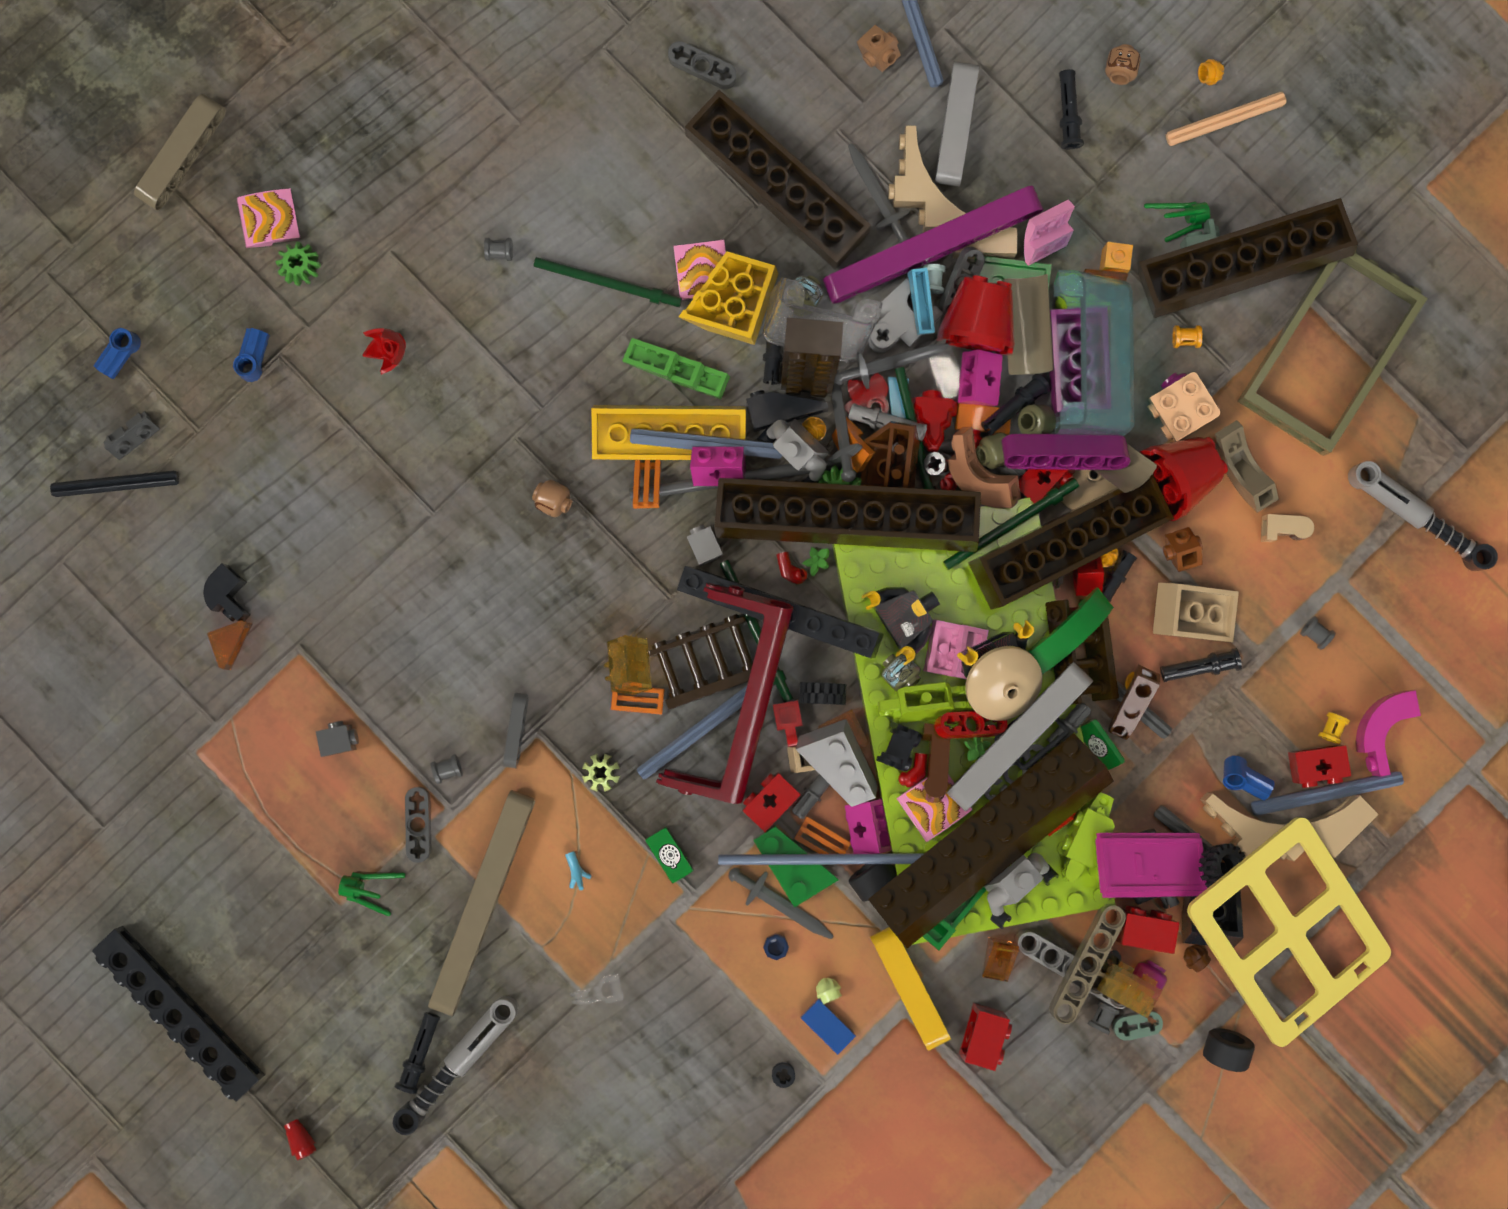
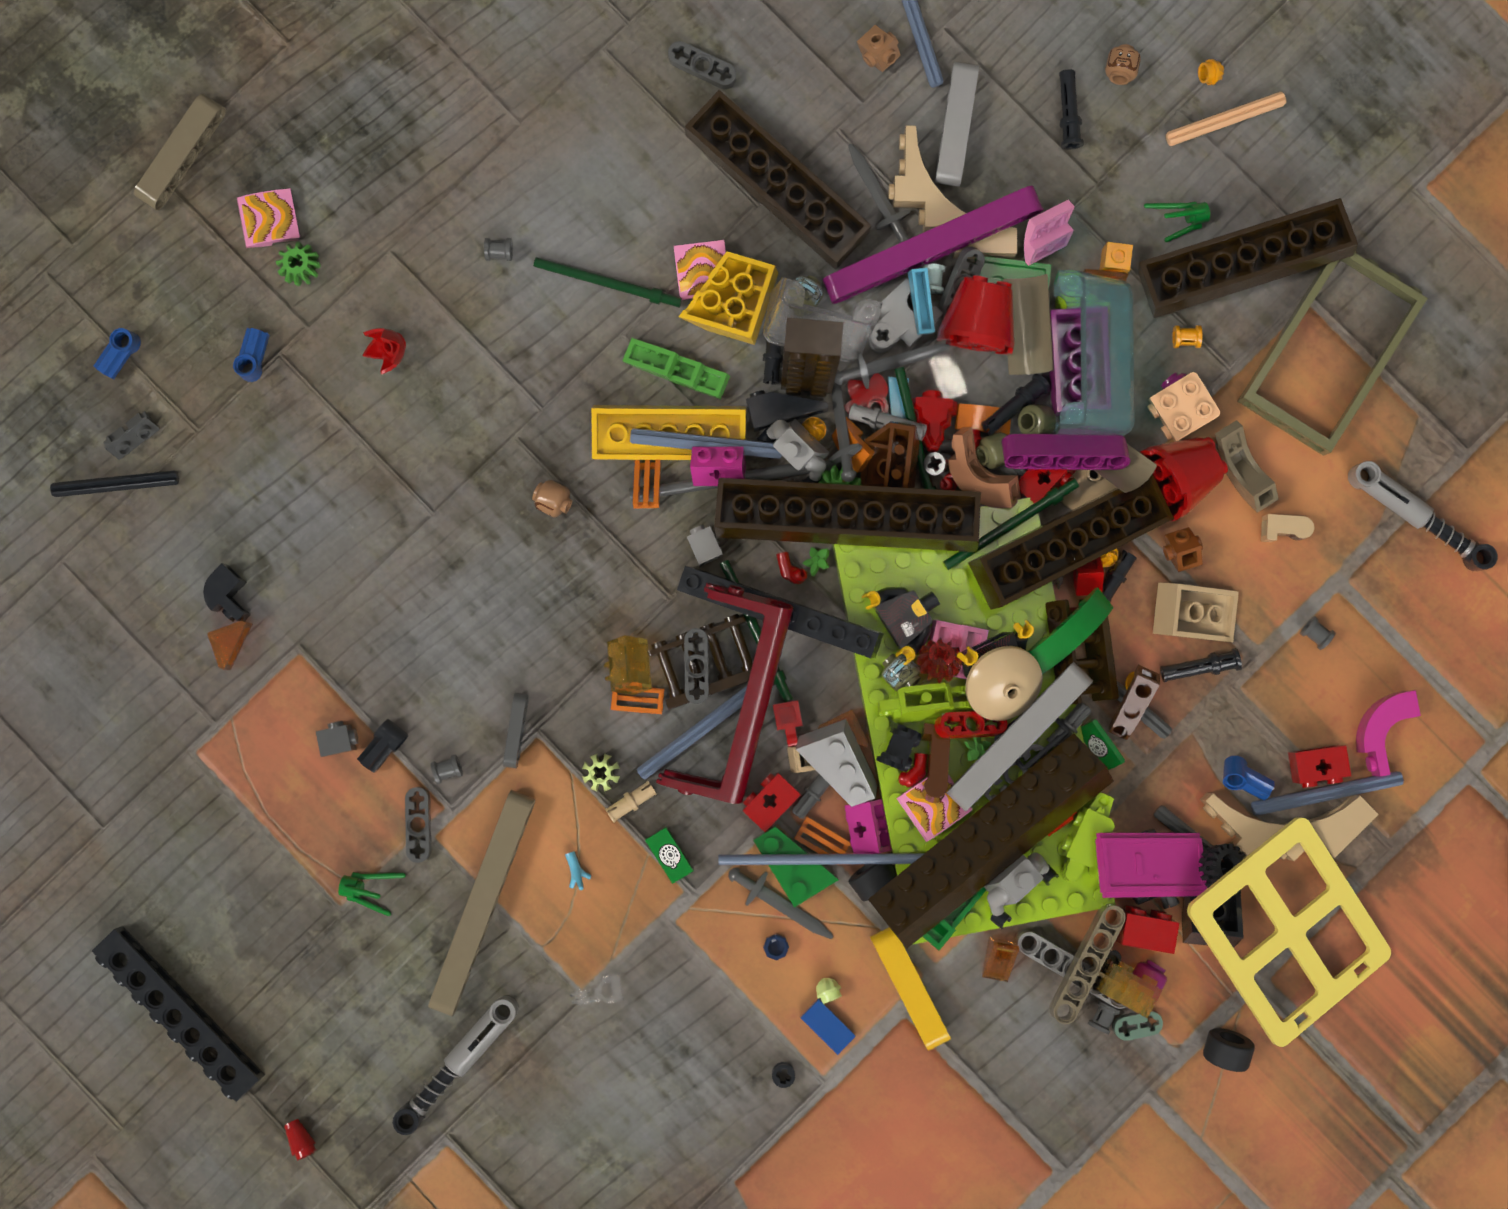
(387, 740): none -> black piece
(414, 1065): black pin -> none
(630, 801): none -> tan pin
(702, 646): none -> dark grey beam
(823, 693): black tyre -> none
(939, 660): none -> clear red gear
(980, 378): dark pink brick -> none
(985, 1037): red brick -> none
(1196, 958): reddish brown plate -> none
(1210, 232): sand green bracket -> none
(1340, 725): yellow bush -> none

